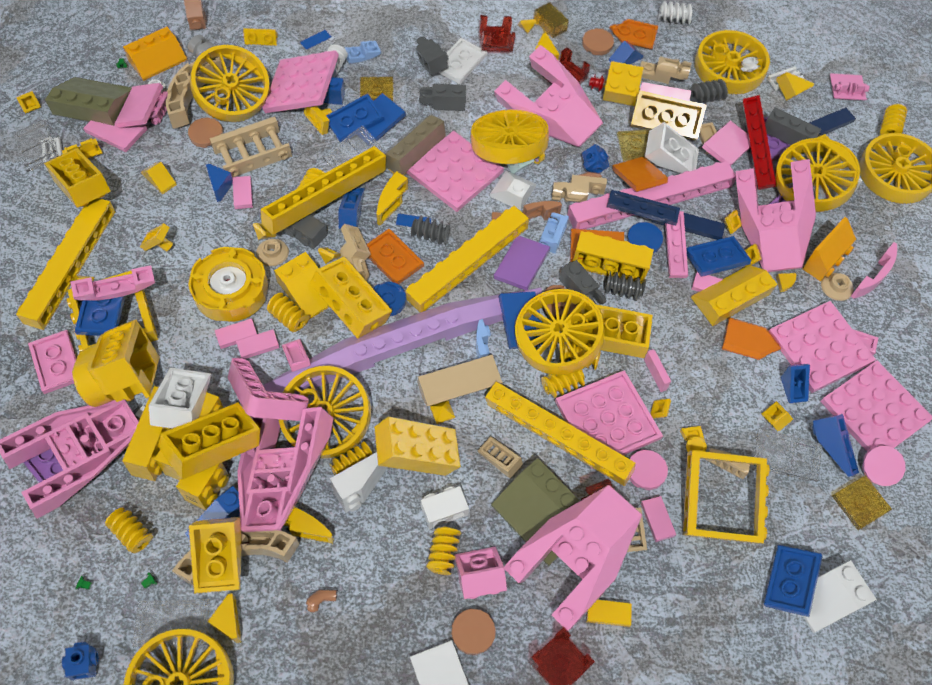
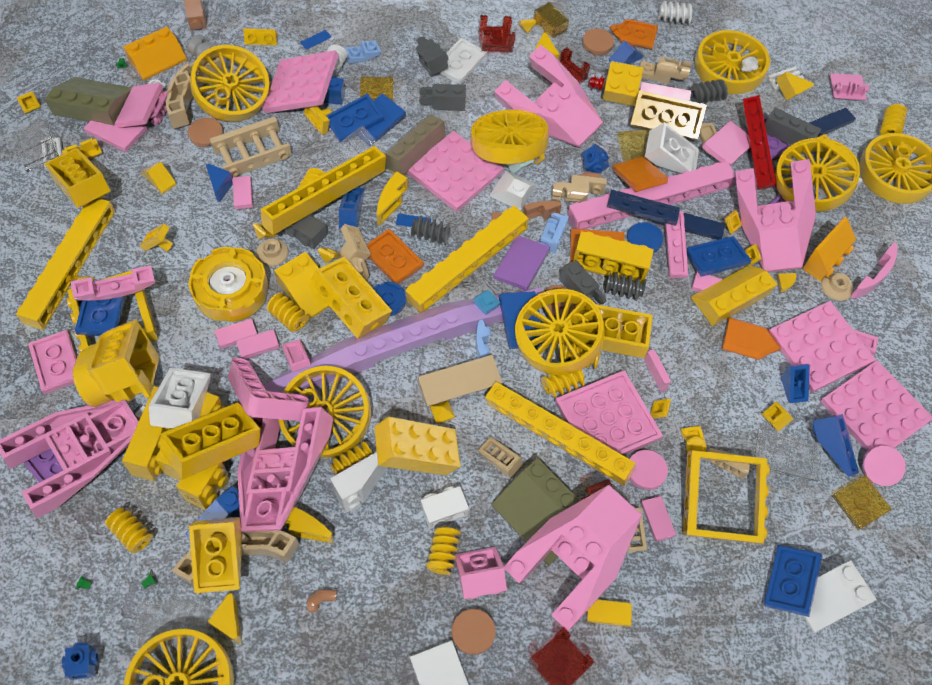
(486, 302): none -> dark azure plate

